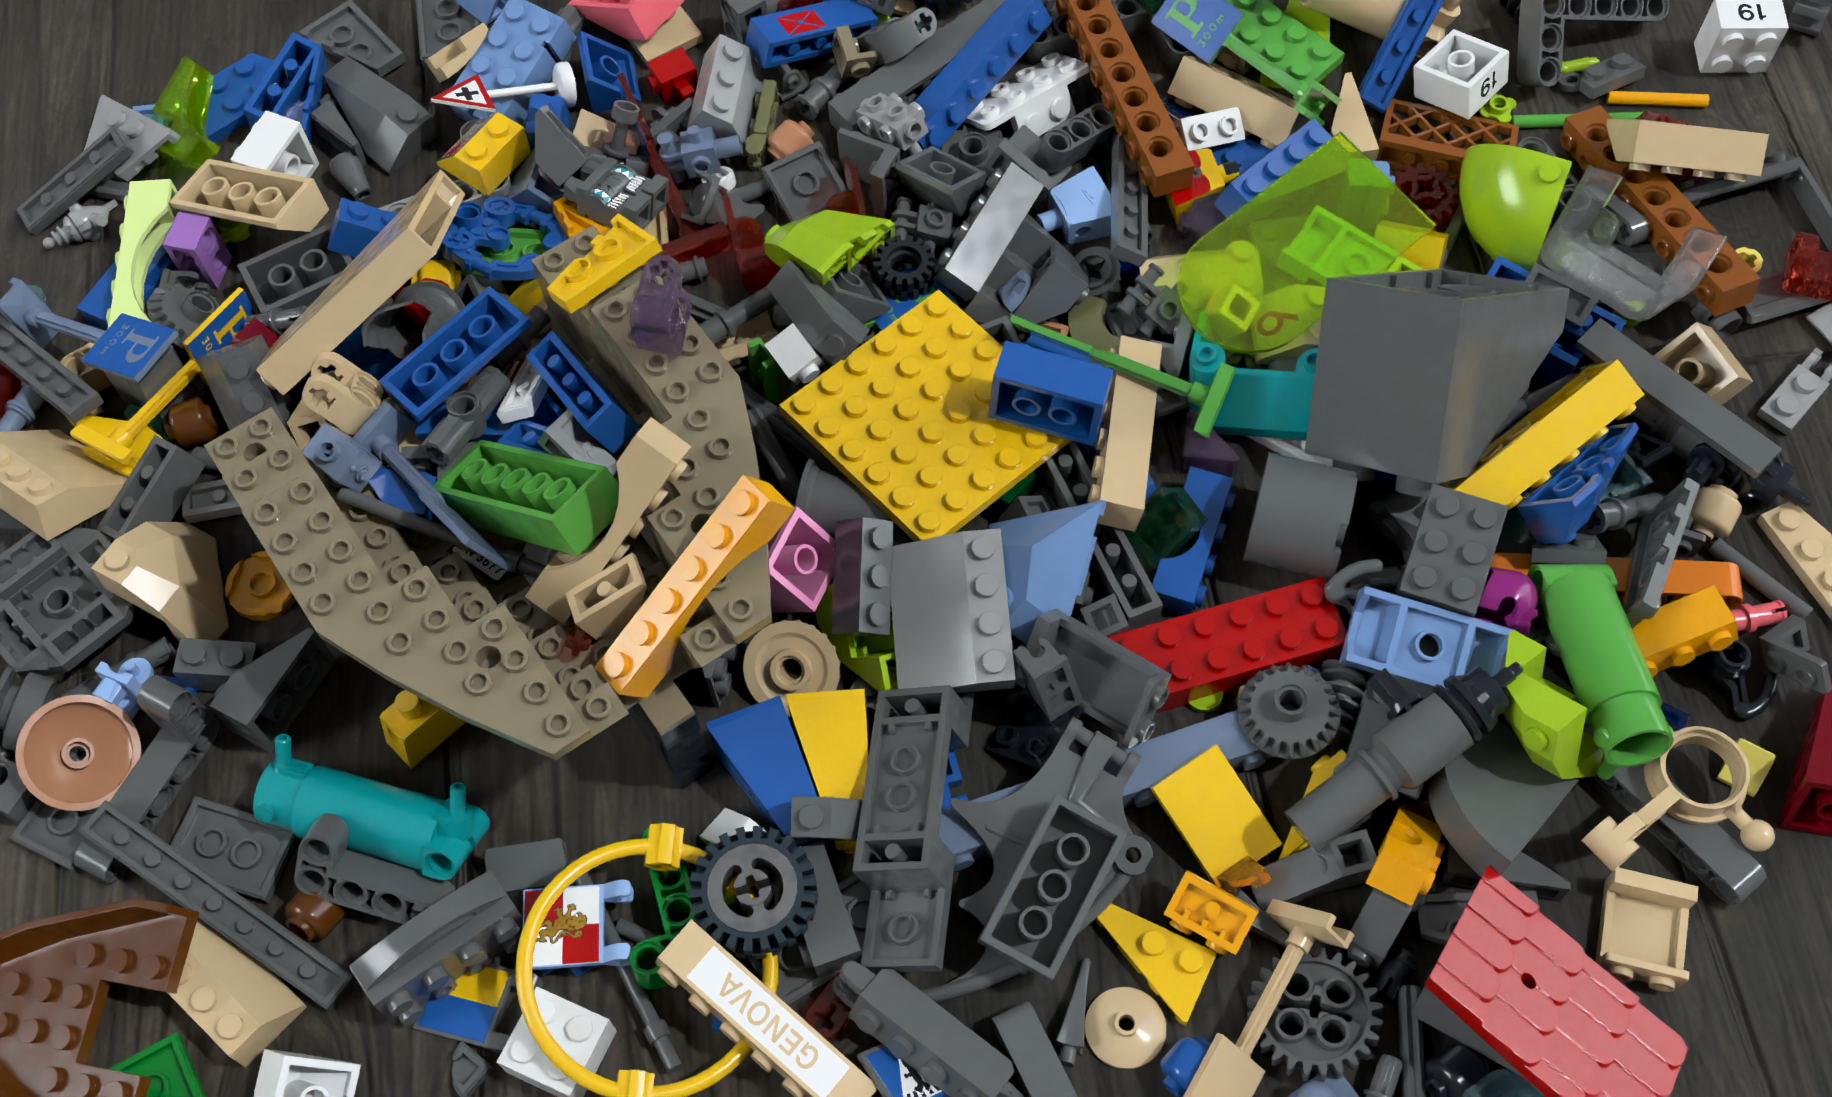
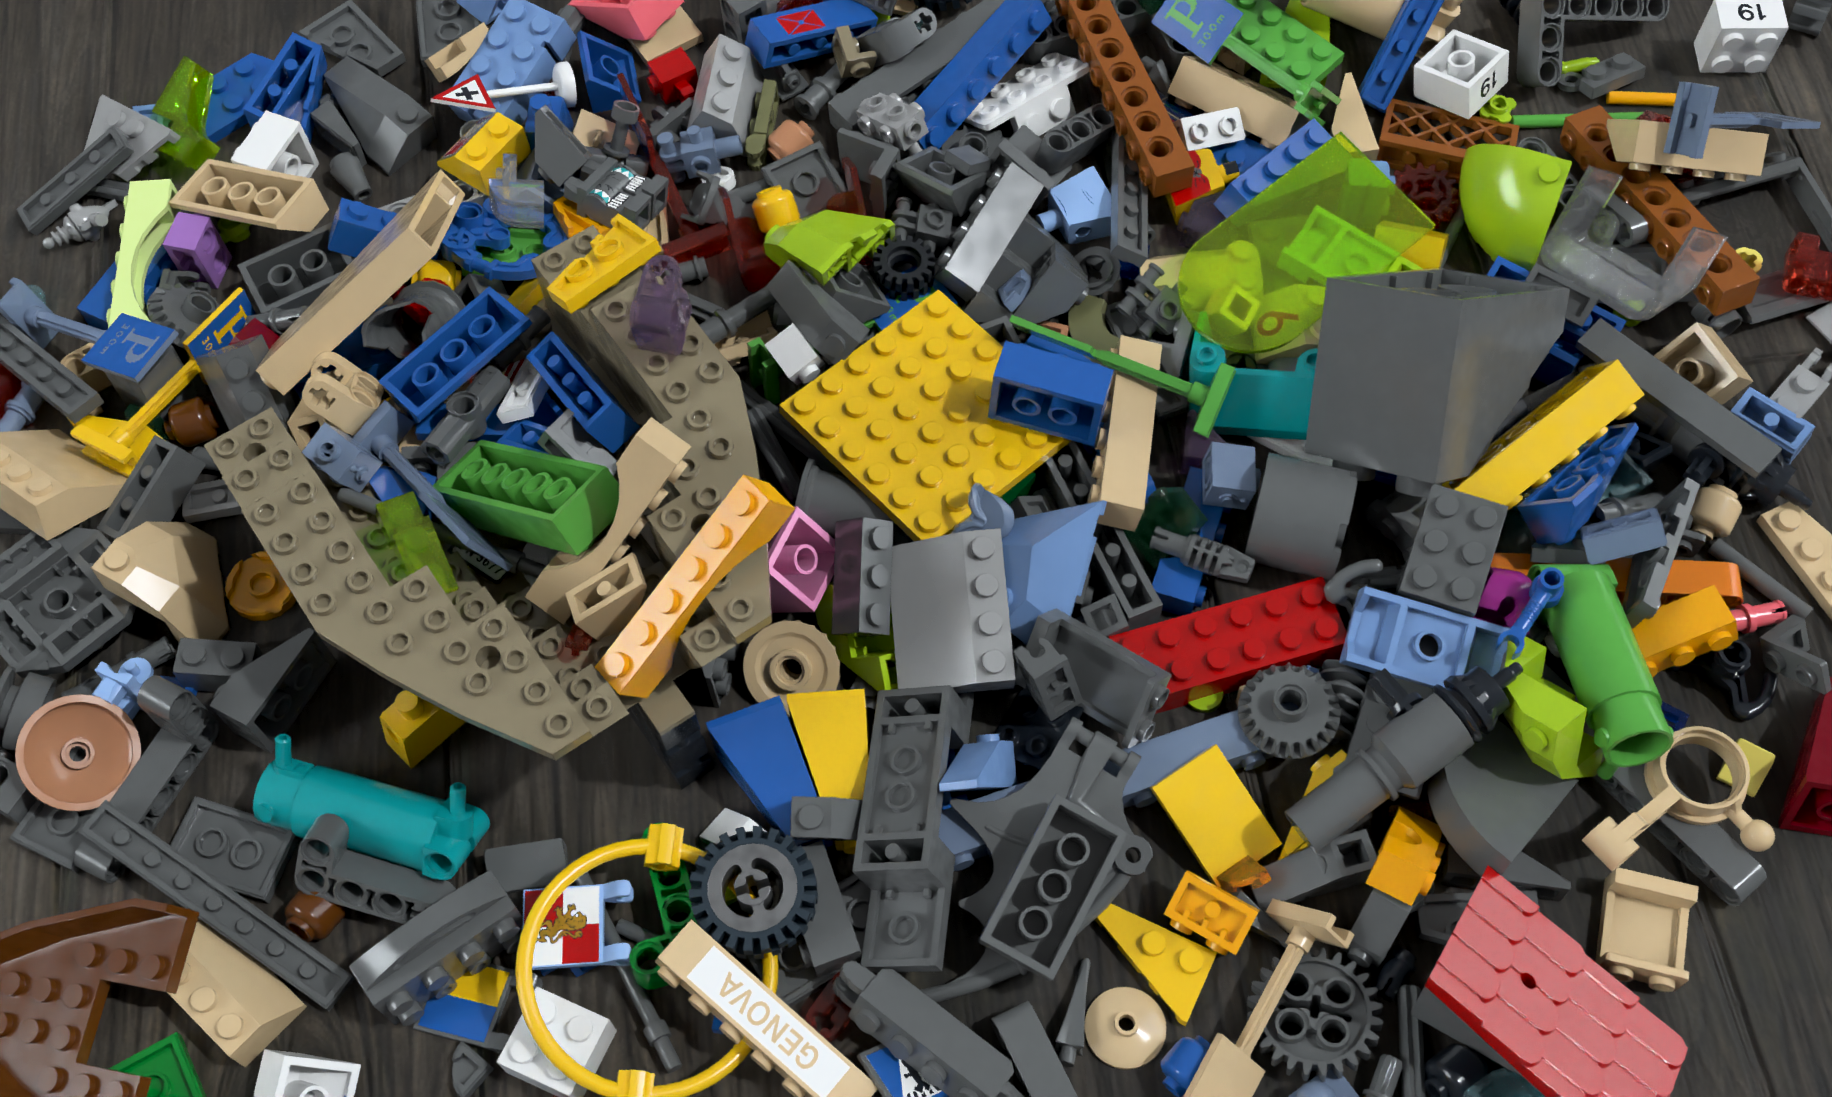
(414, 539): none -> clear neon green arch
(516, 200): none -> clear brick
(774, 207): none -> yellow head
(967, 160): none -> dark grey tile
(982, 766): none -> medium blue slope
(987, 512): none -> sand blue piece
(1158, 74): none -> dark grey bar
(1204, 555): none -> dark grey hinge
(1229, 475): none -> sand blue head
(1543, 593): none -> blue brick
(1623, 536): none -> sand blue slope
(1695, 116): none -> sand blue piece
(1774, 422): none -> medium blue brick

